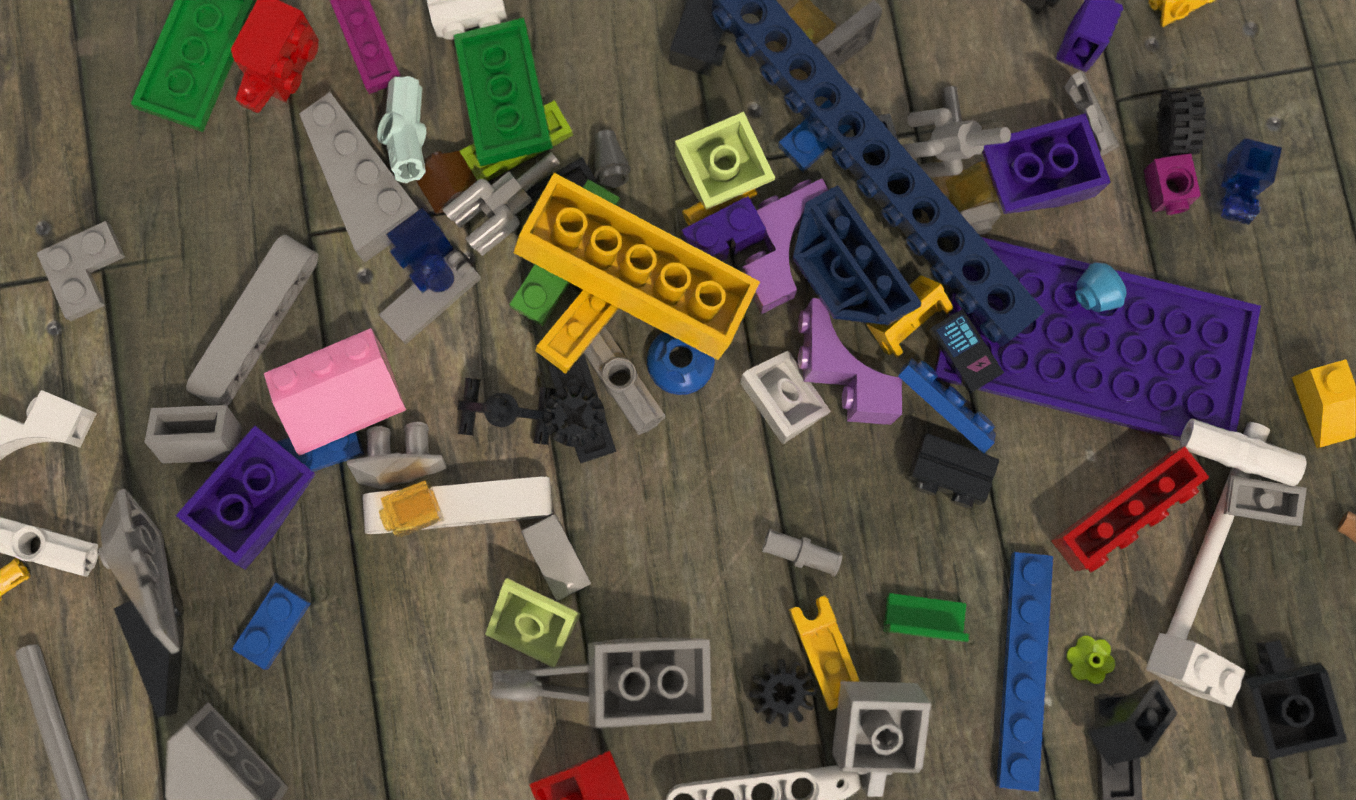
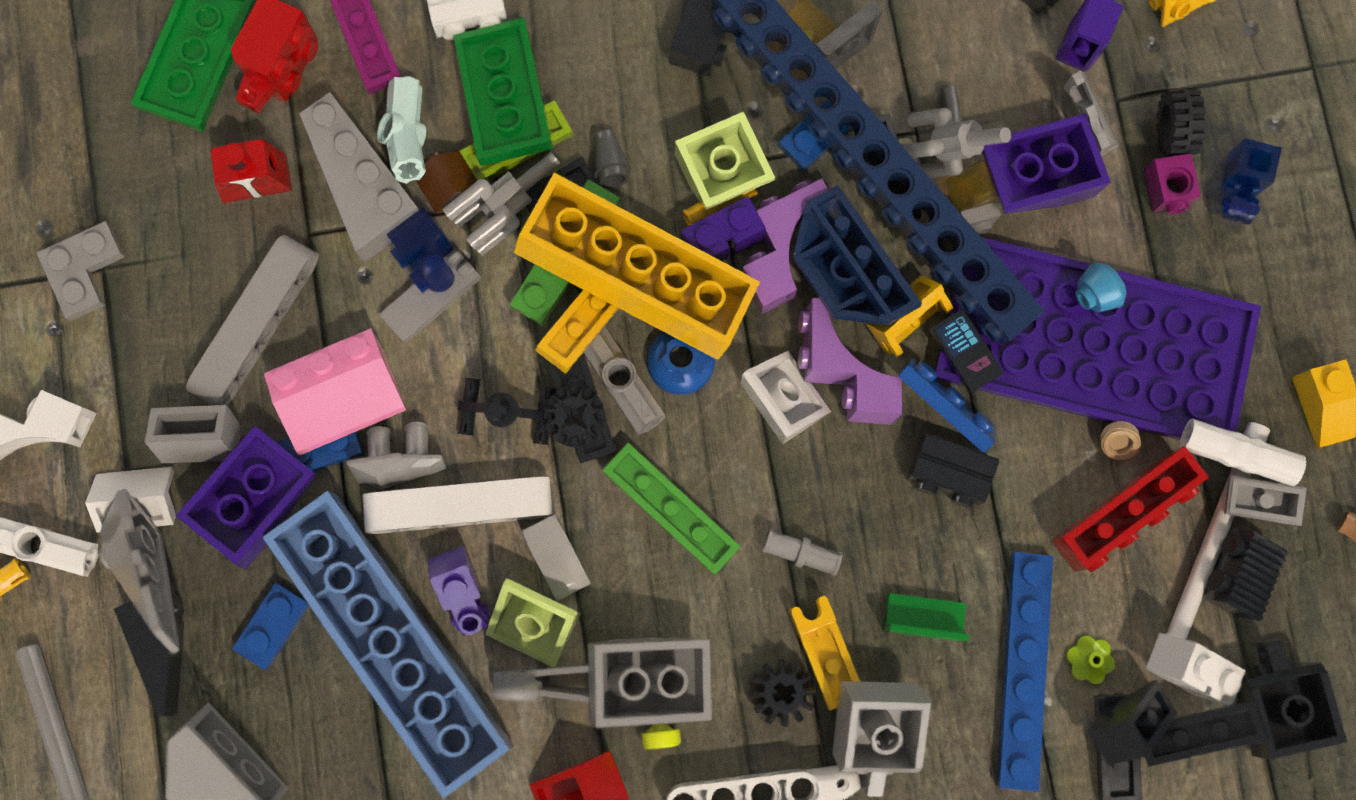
(147, 488): none -> white panel
(246, 171): none -> red torso
(388, 643): none -> medium blue brick
(410, 509): clear yellow brick -> none
(458, 590): none -> dark purple brick
(660, 737): none -> neon yellow tile
(671, 509): none -> bright green plate
(1120, 440): none -> tan tile
(1210, 732): none -> black plate
(1245, 574): none -> black brick

